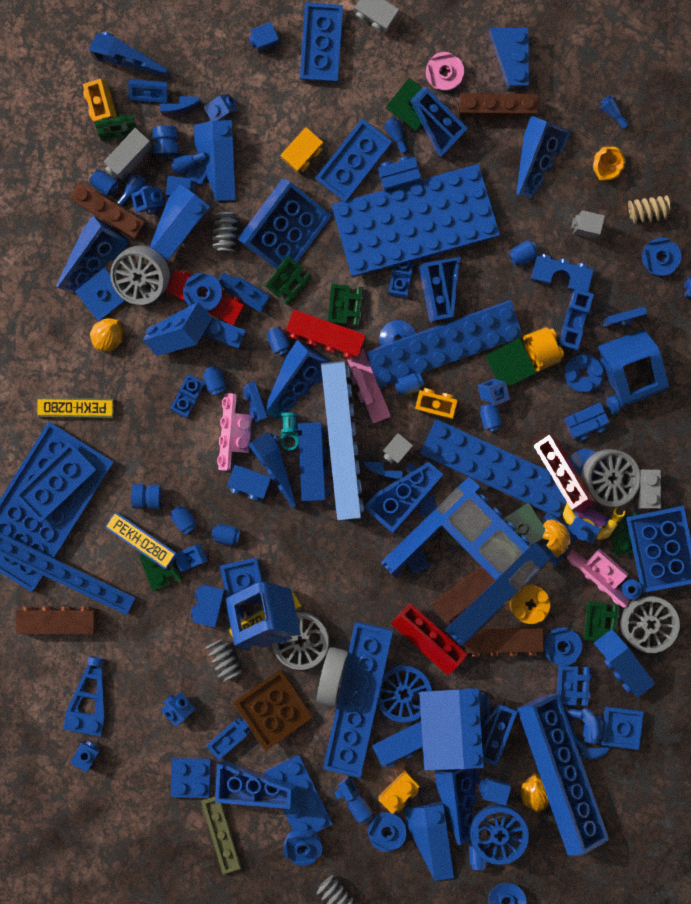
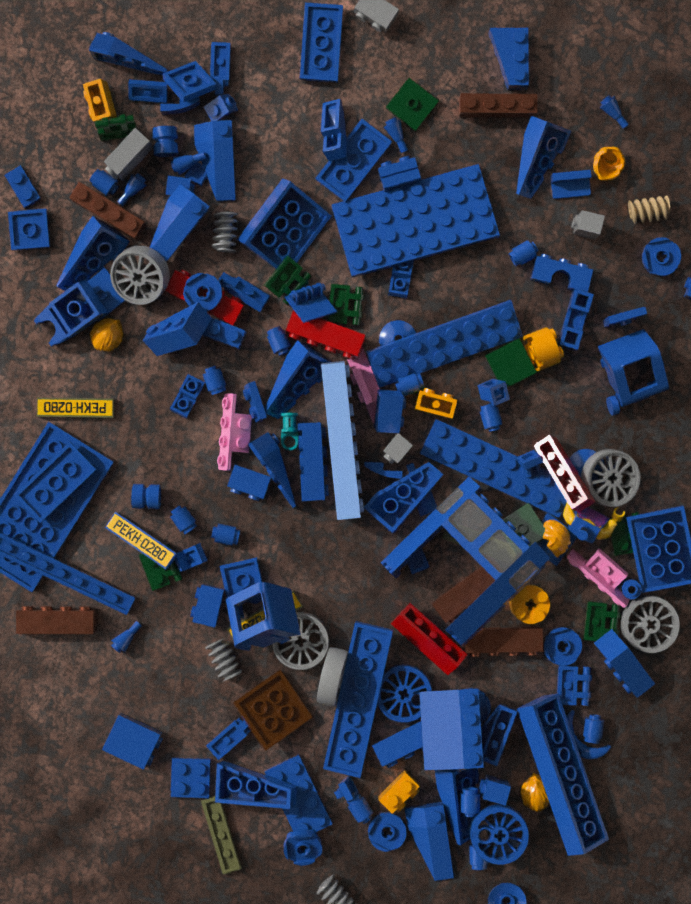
(22, 186): none -> blue plate
(29, 229): none -> blue plate
(65, 314): none -> blue brick
(84, 722): blue plate -> none
(85, 755): blue brick -> none
(123, 640): none -> blue cone
(132, 741): none -> blue brick
(148, 200): blue brick -> none
(177, 708): blue brick -> none
(189, 81): none -> blue plate
(220, 65): none -> blue hinge
(263, 37): blue brick -> none
(302, 150): light orange brick -> none
(310, 302): none -> blue hinge
(333, 130): none -> blue slope
(389, 411): none -> blue brick
(437, 120): blue wedge -> none
(439, 287): blue wedge -> none
(451, 63): bright pink plate -> none
(470, 801): none -> blue brick
(530, 460): none -> blue tile
(570, 184): none -> blue panel
(585, 715): blue piece -> none
(587, 421): blue brick -> none
(594, 372): blue plate -> none
(622, 728): blue plate -> none
(649, 489): light grey brick -> none

